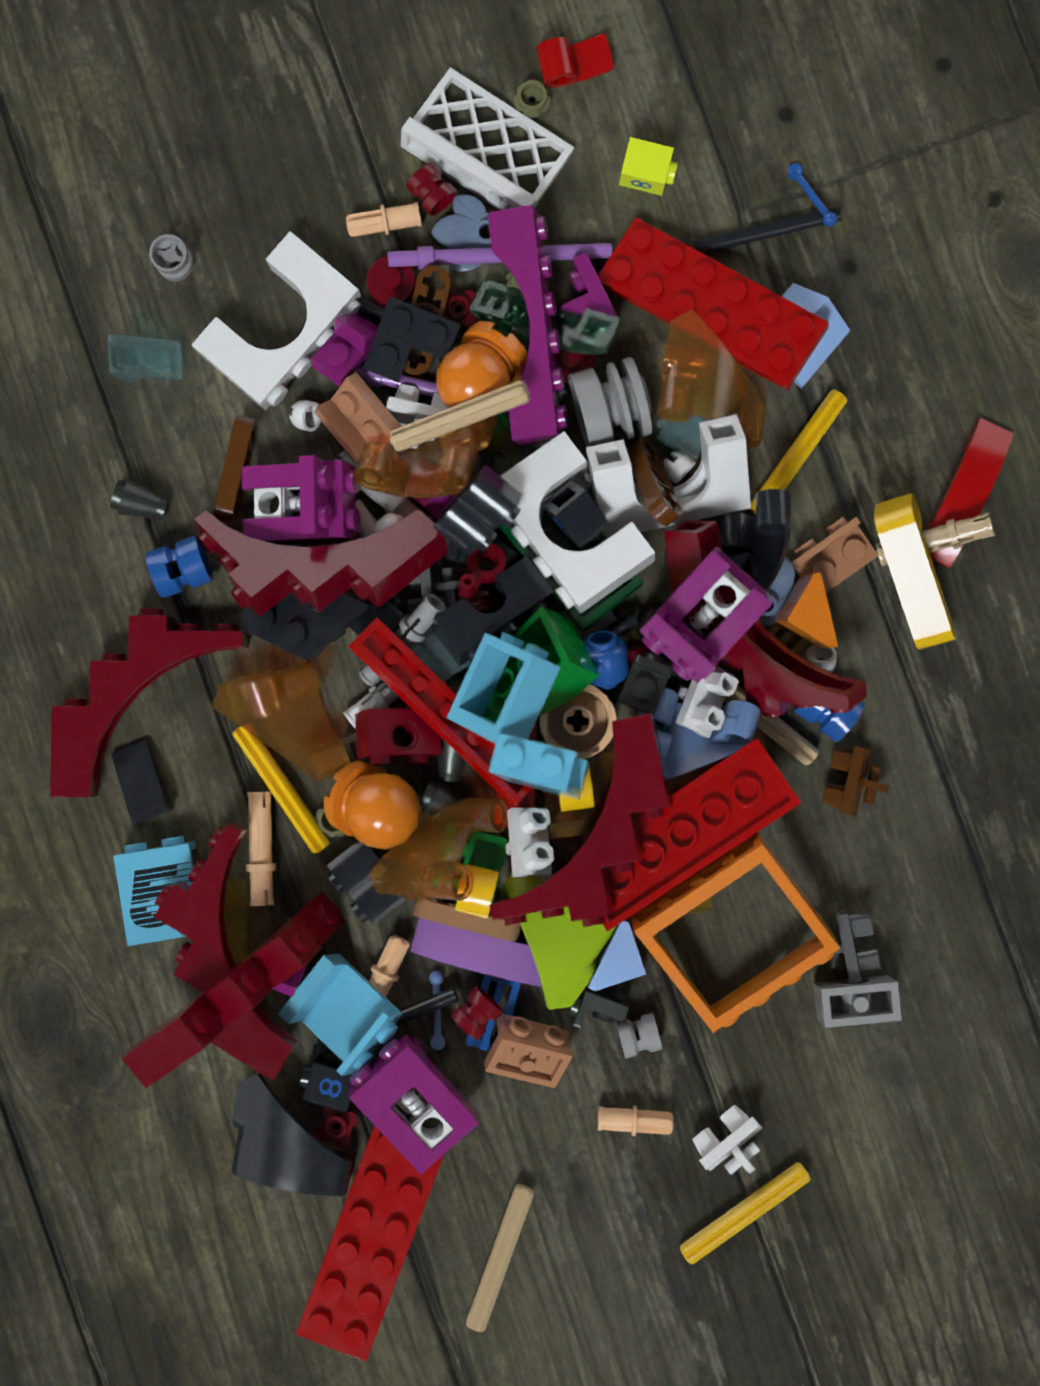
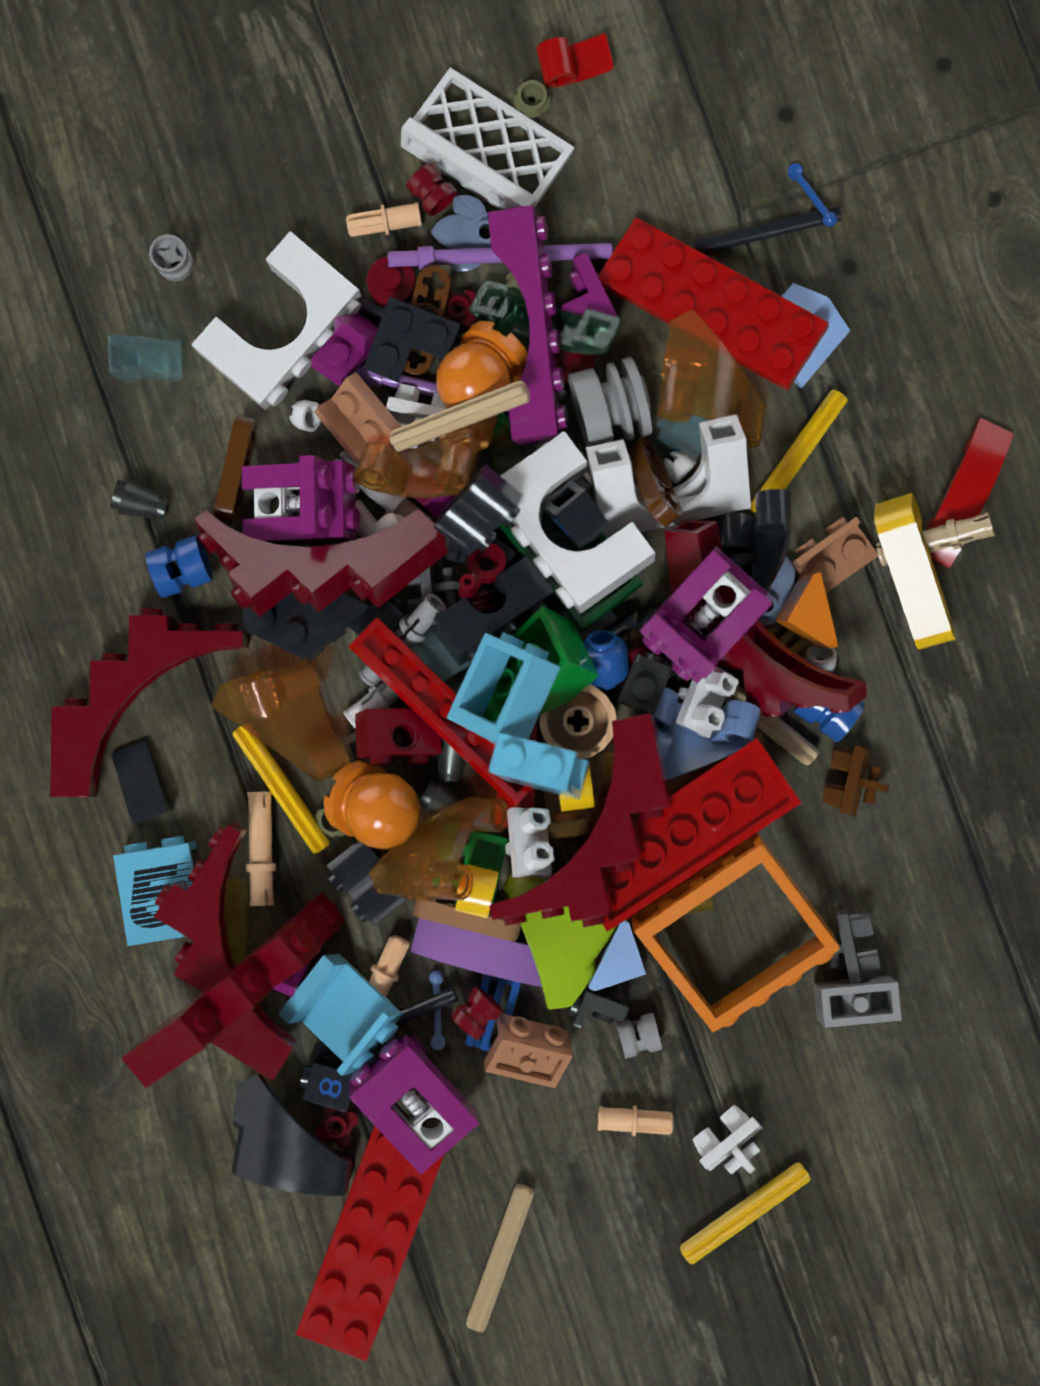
(647, 166): neon yellow brick -> none

